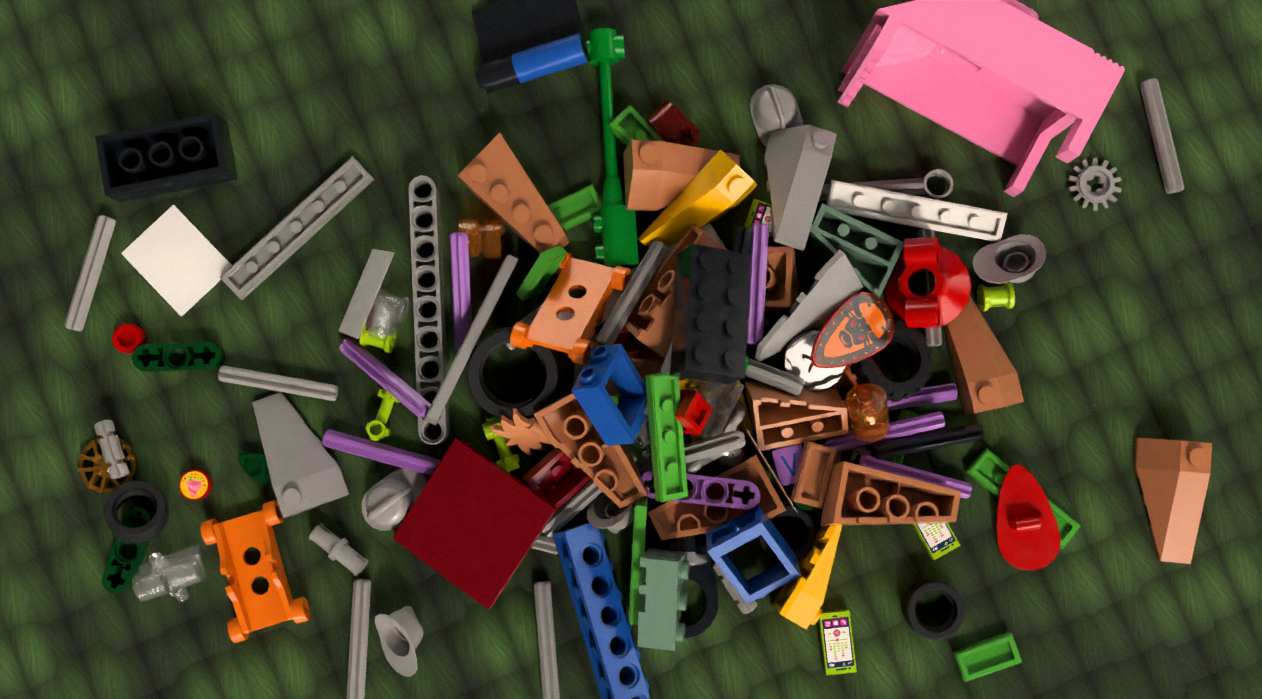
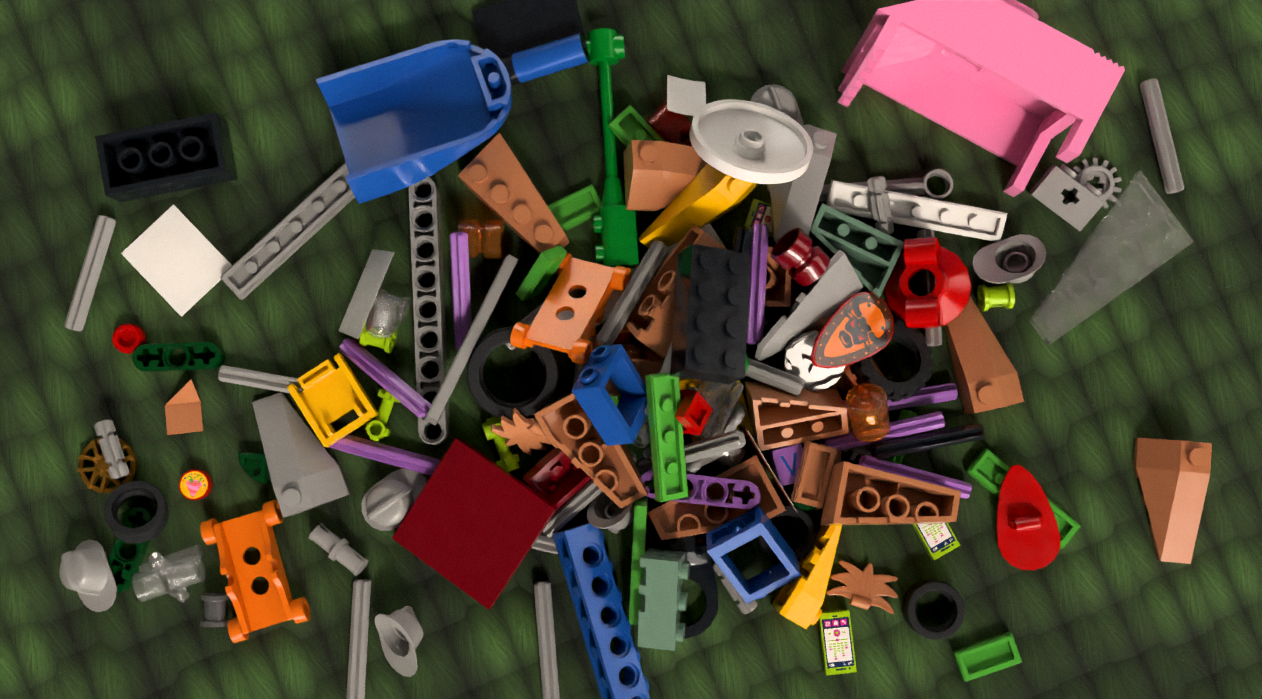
(90, 575): none -> light grey piece
(184, 411): none -> nougat sticker
(214, 610): none -> dark grey bush
(329, 396): none -> yellow container
(415, 112): none -> blue windscreen
(685, 95): none -> white sticker
(751, 141): none -> white dish
(796, 253): none -> dark red wheel
(863, 587): none -> nougat piece
(880, 204): none -> light grey axle
(1075, 212): none -> light grey brick
(1120, 252): none -> clear wing

